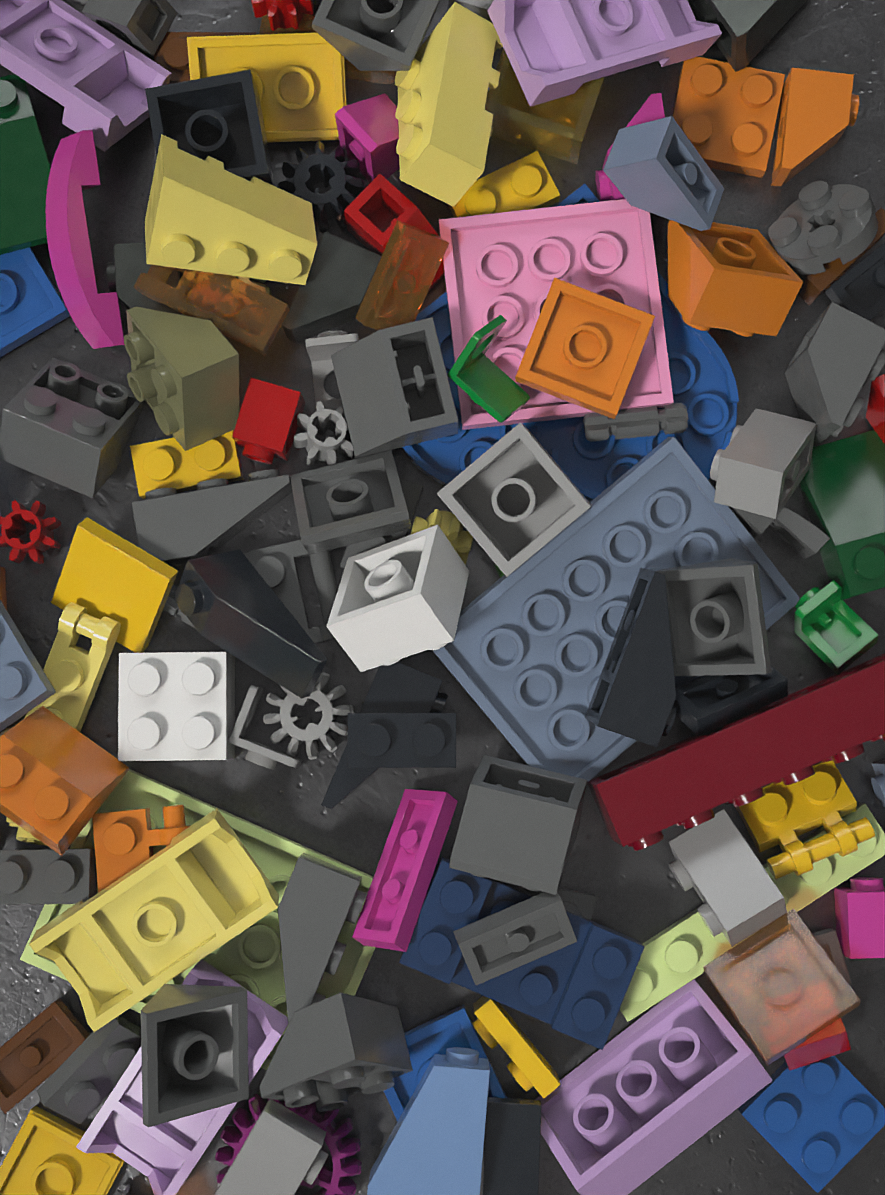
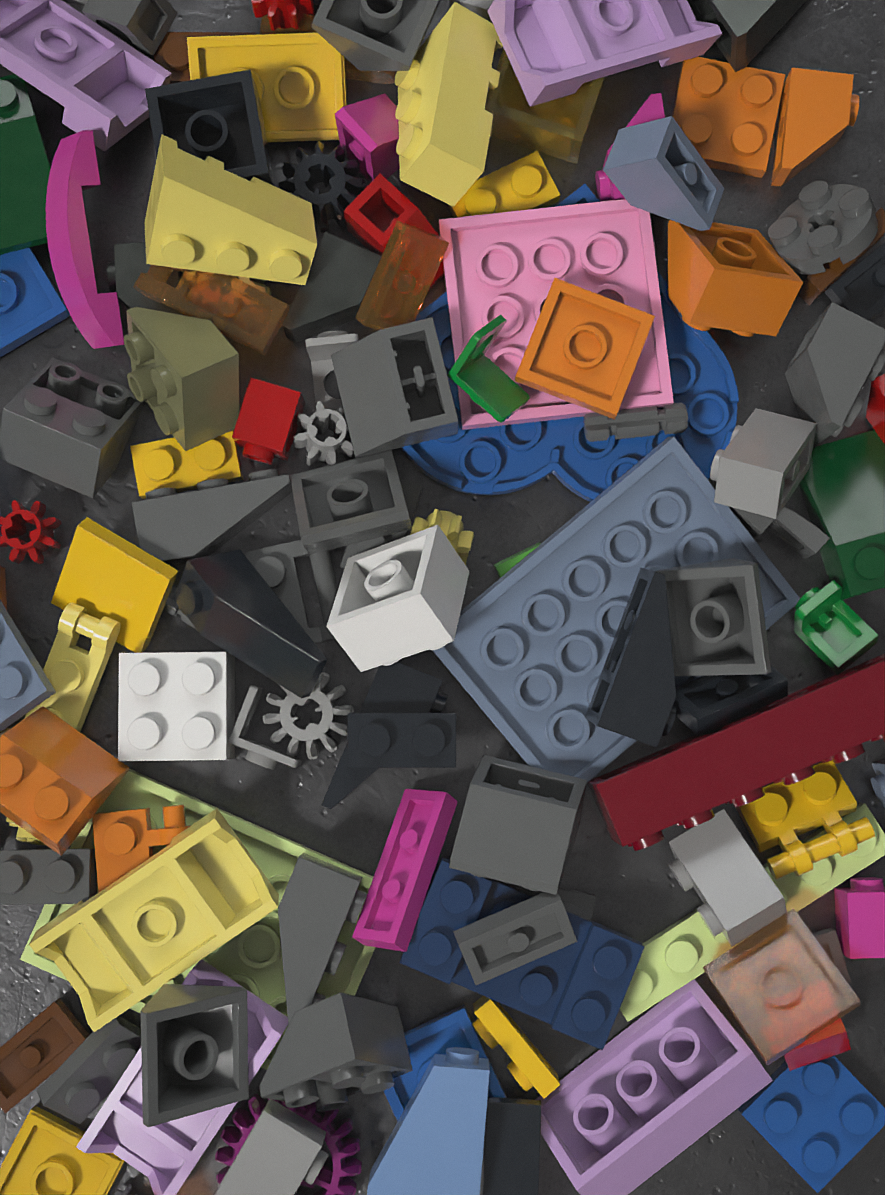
(514, 499): light grey brick -> none

